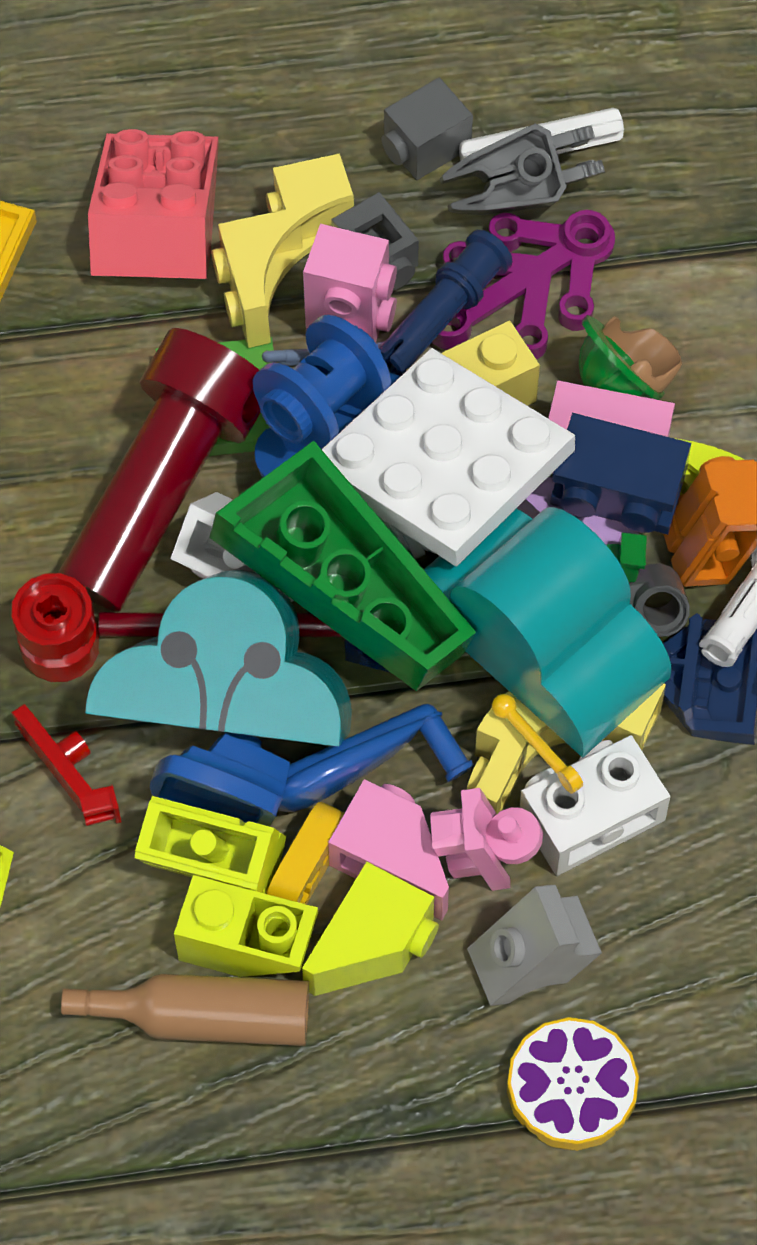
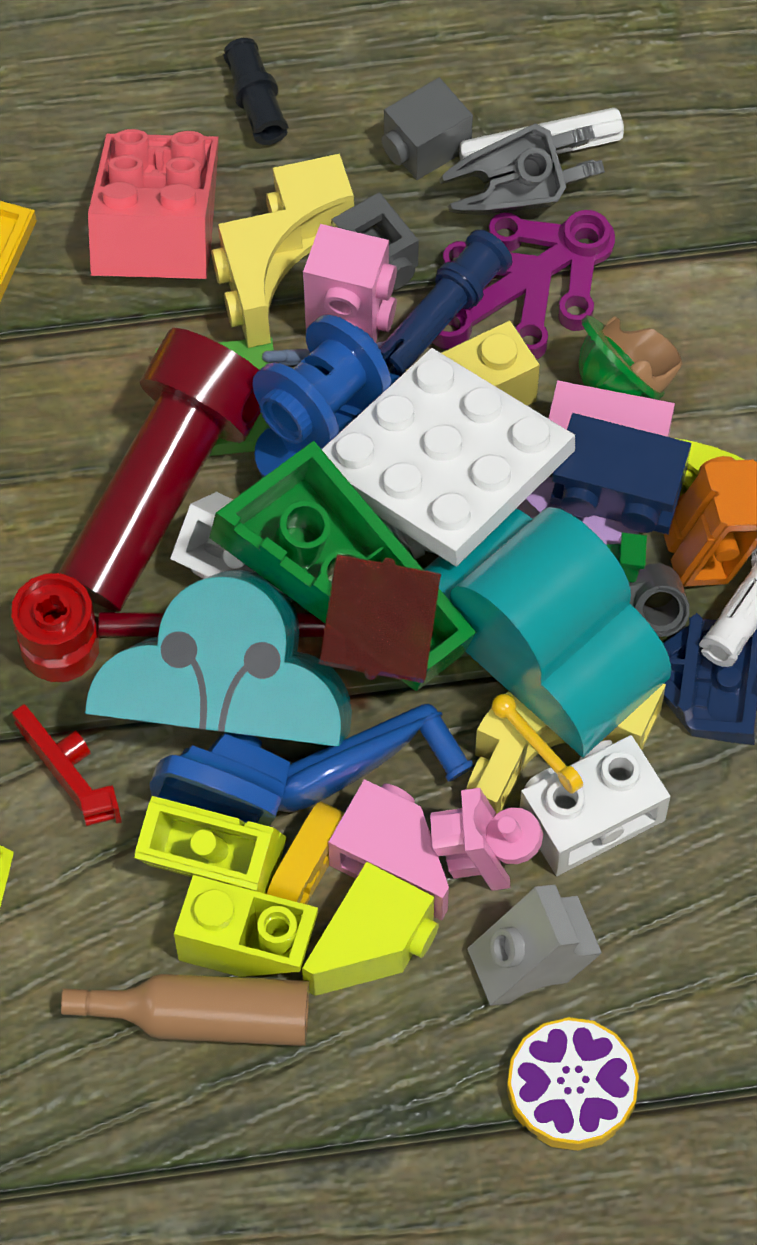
(255, 91): none -> black pin
(380, 618): none -> clear red piece

